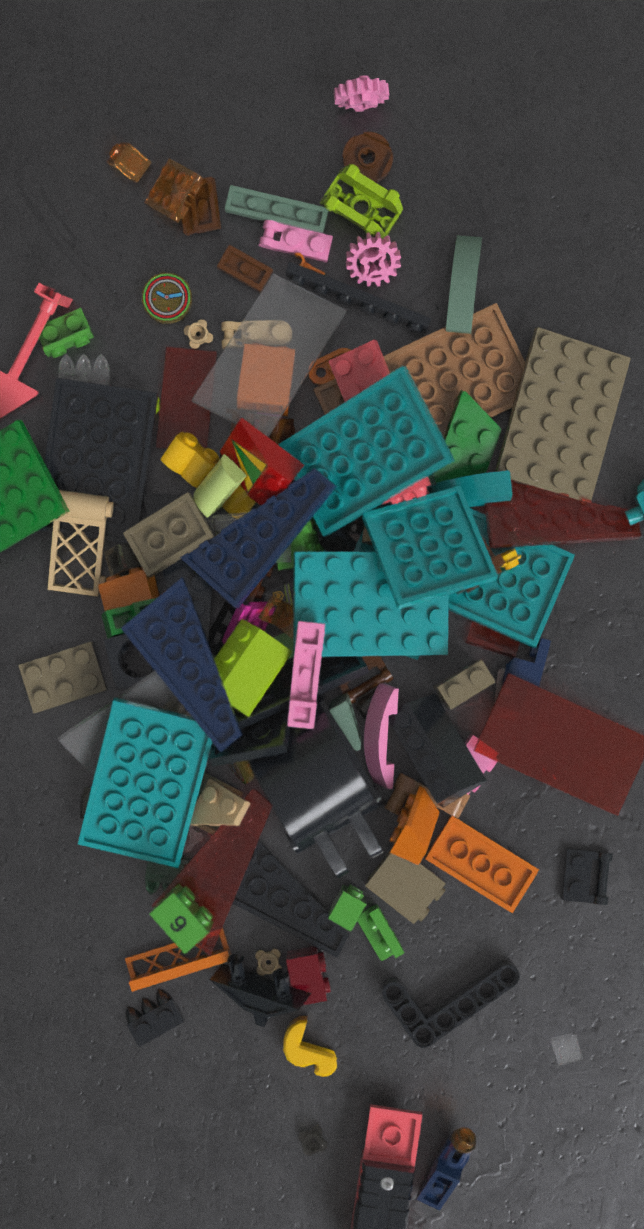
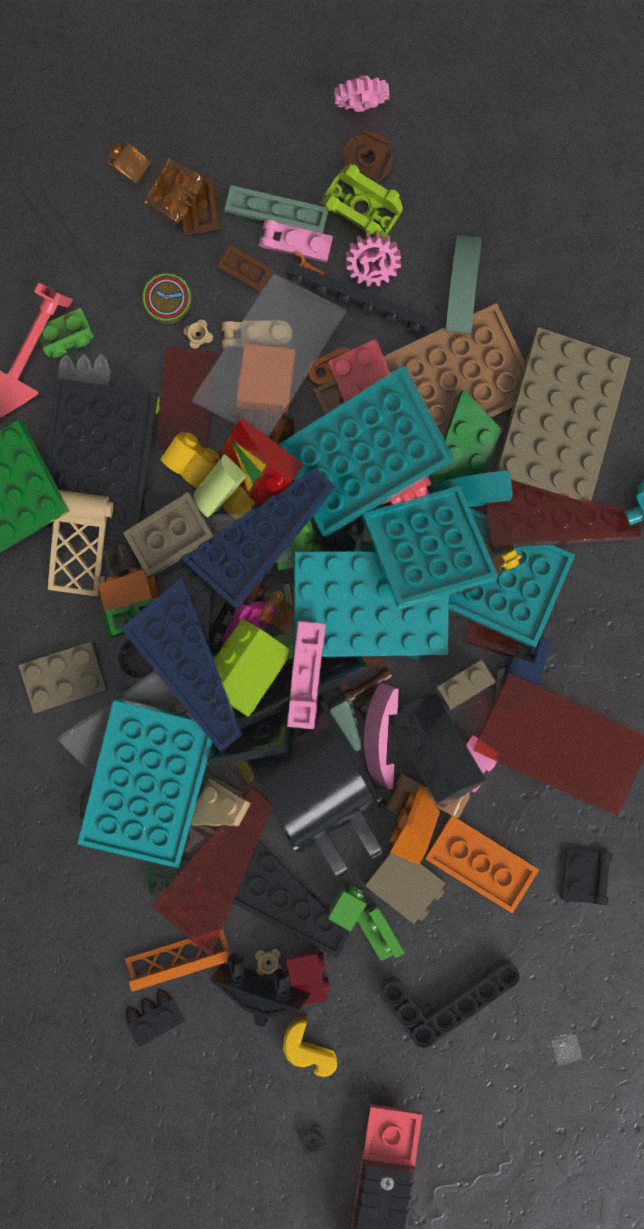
(182, 918): bright green brick -> none
(447, 1168): dark blue plate -> none

